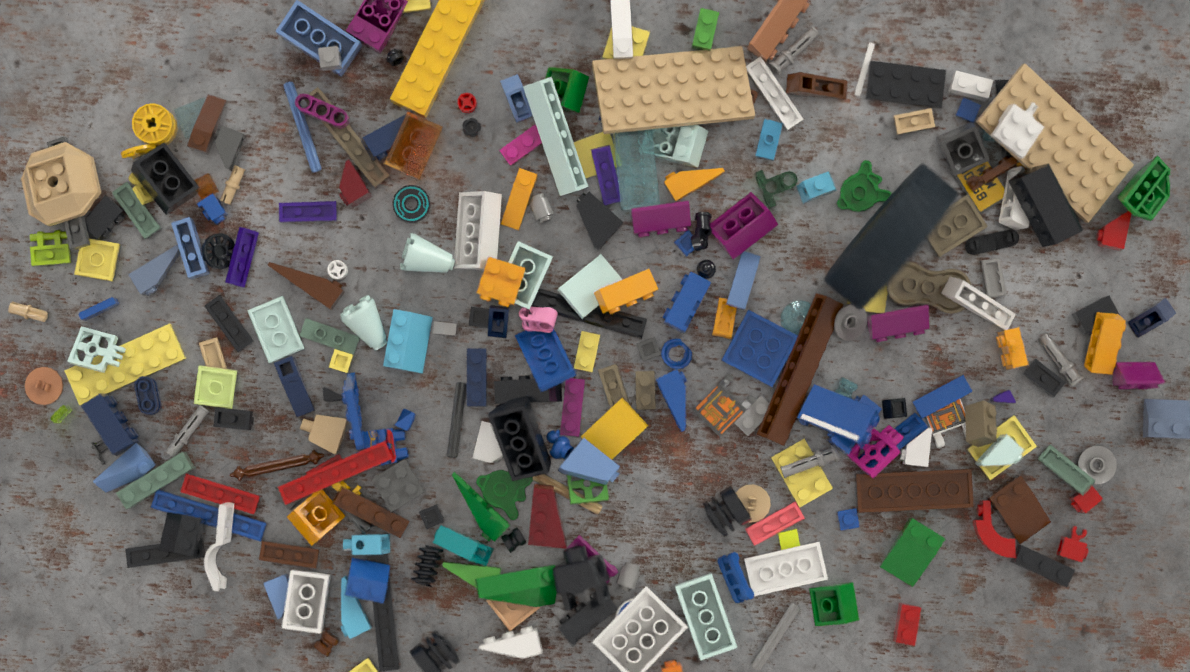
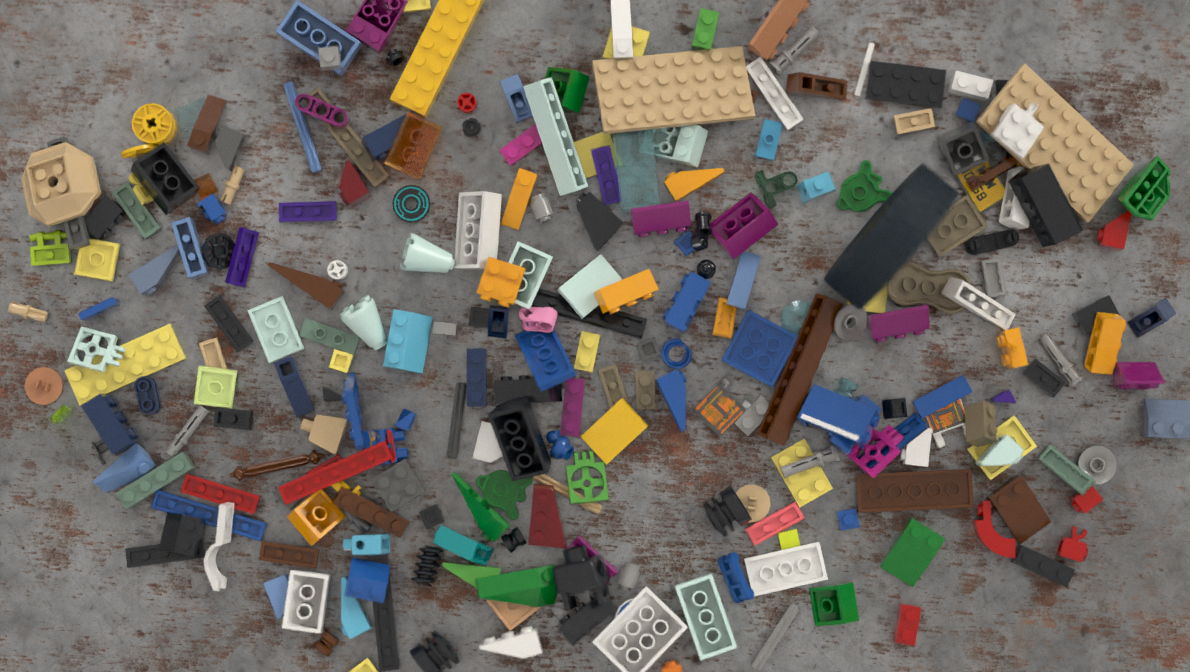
(590, 464): medium blue slope -> none

